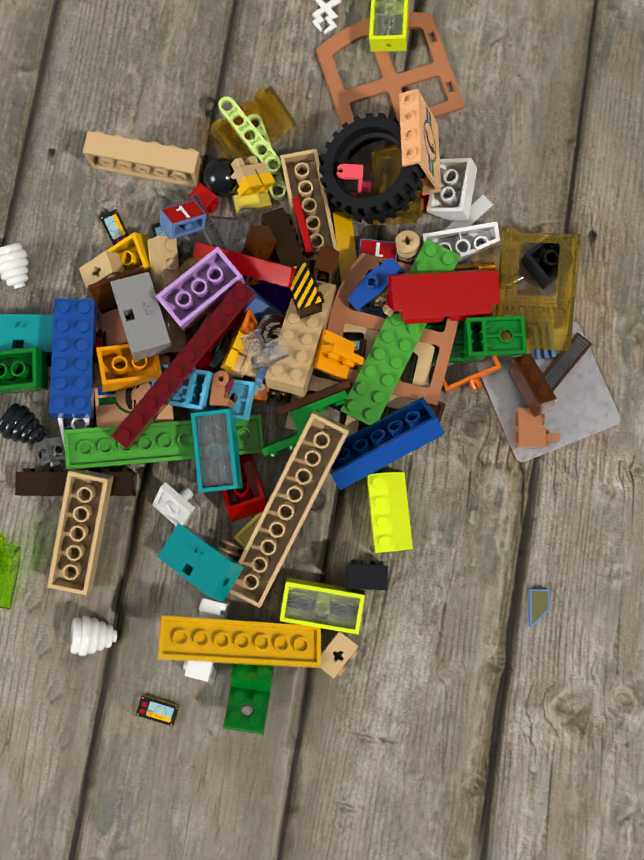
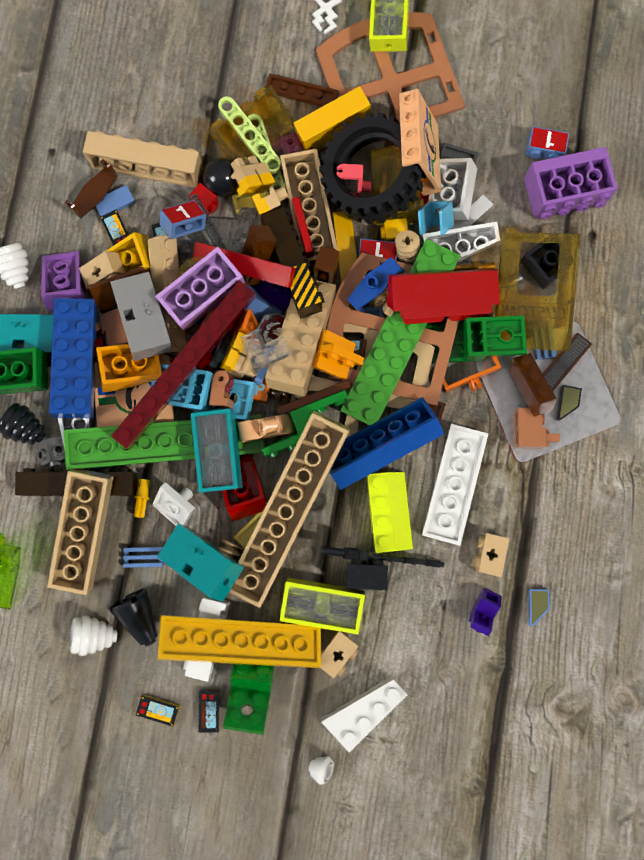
(61, 278): none -> medium lavender slope
(93, 191): none -> reddish brown piece
(117, 199): none -> medium blue tile
(126, 557): none -> medium blue tile
(136, 616): none -> black cone
(141, 497): none -> yellow axle
(209, 711): none -> tile
(265, 428): none -> light nougat piece
(271, 201): none -> hips
(289, 143): none -> clear pink brick
(301, 91): none -> reddish brown tile
(318, 126): none -> yellow brick
(321, 769): none -> white cone
(354, 554): none -> black bar
(361, 715): none -> white wedge
(392, 228): none -> yellow brick
(428, 218): none -> medium azure piece
(450, 152): none -> dark grey tile
(455, 484): none -> white plate
(484, 611): none -> dark purple brick
(498, 546): none -> tan brick
(546, 143): none -> brick
(568, 401): none -> olive tile
(570, 183): none -> medium lavender brick

